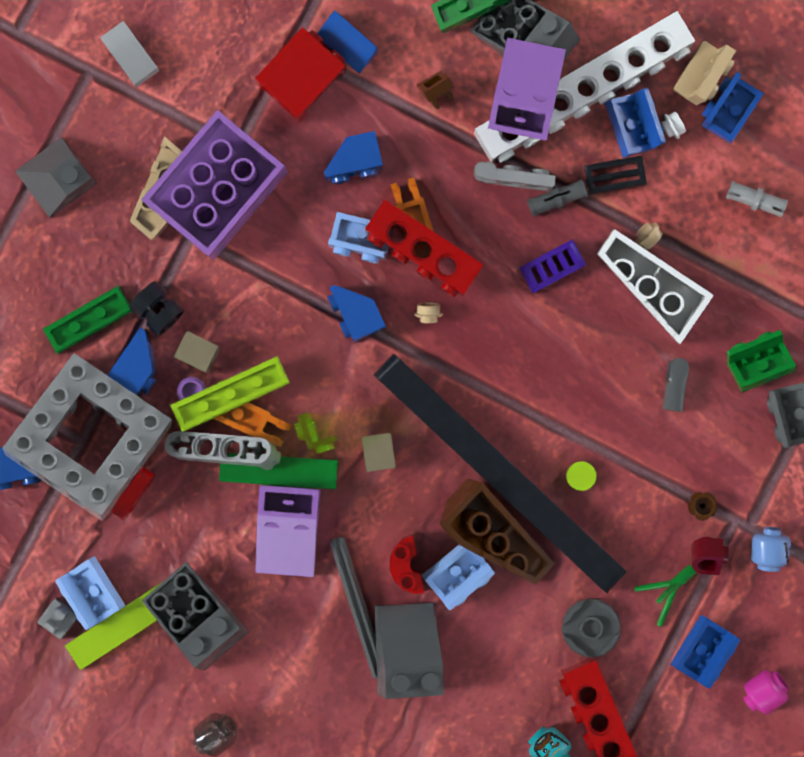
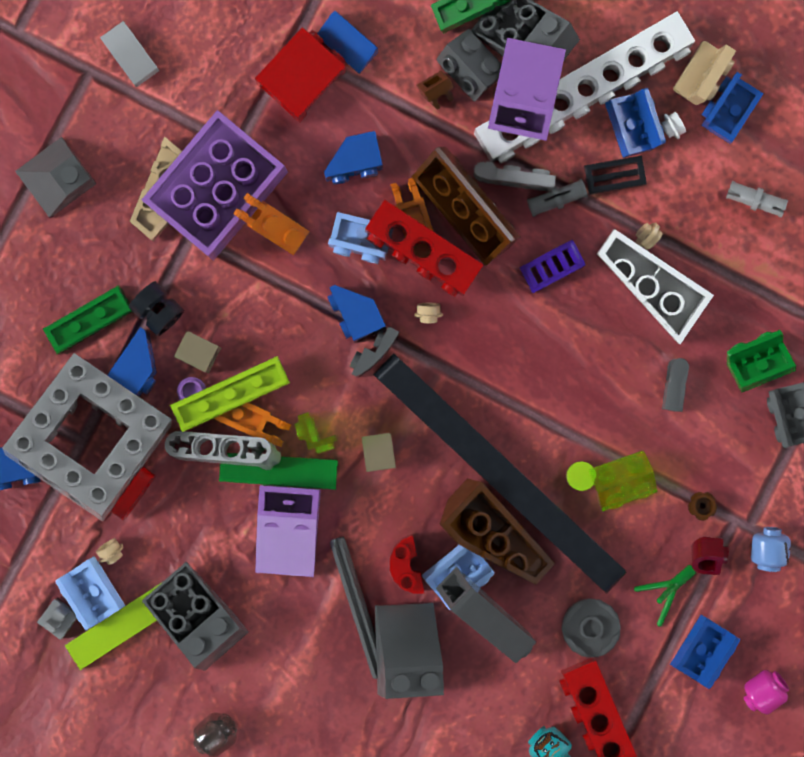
(110, 552): none -> tan plate
(273, 225): none -> orange hinge
(368, 359): none -> dark grey slope
(465, 205): none -> reddish brown slope
(470, 64): none -> dark grey bracket
(485, 615): none -> dark grey slope
(623, 480): none -> clear neon green bracket

